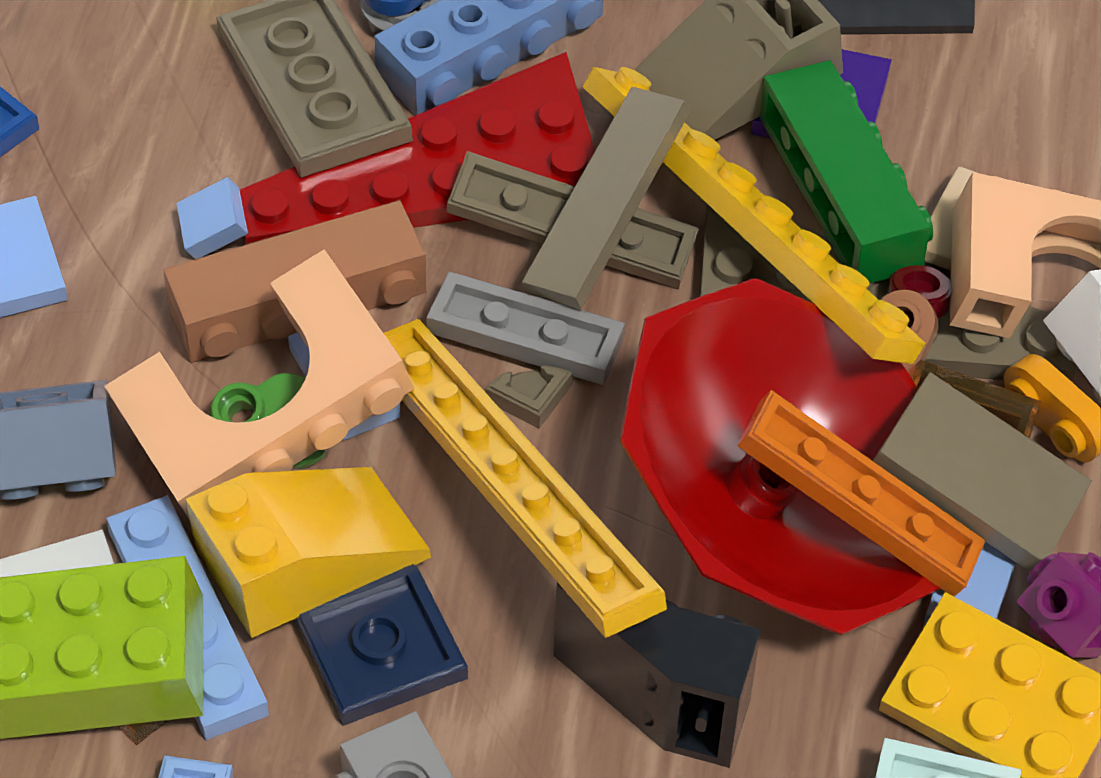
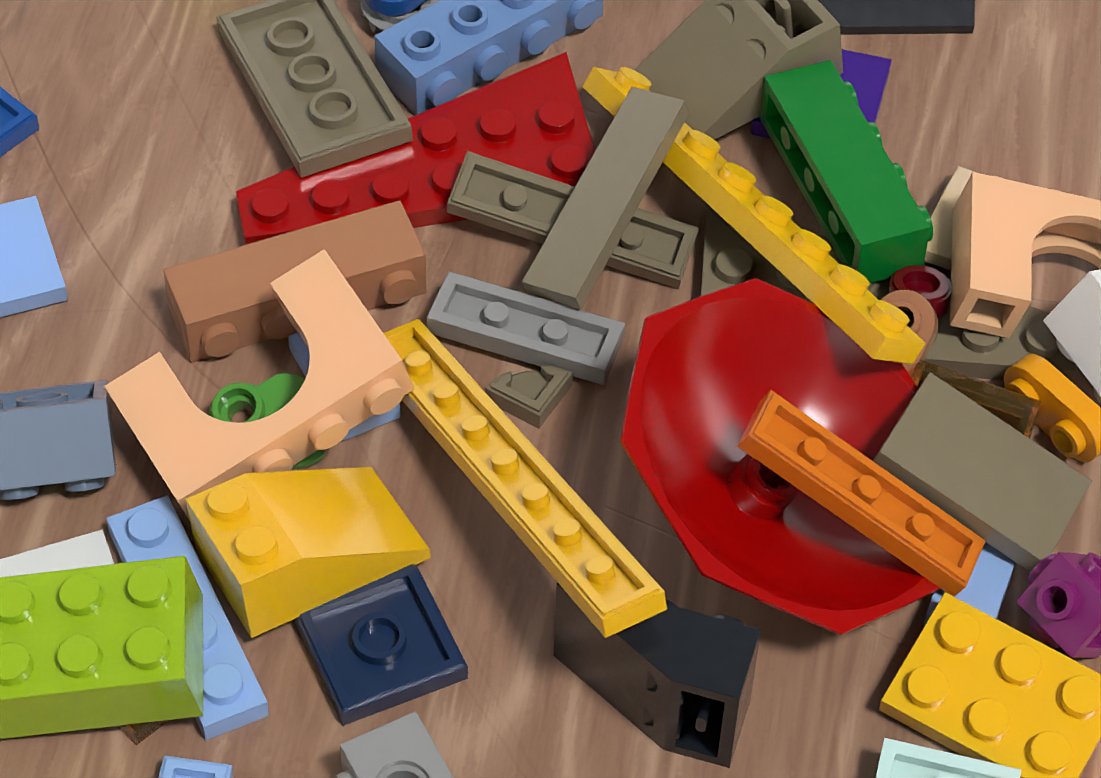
(212, 218): light blue tile -> none

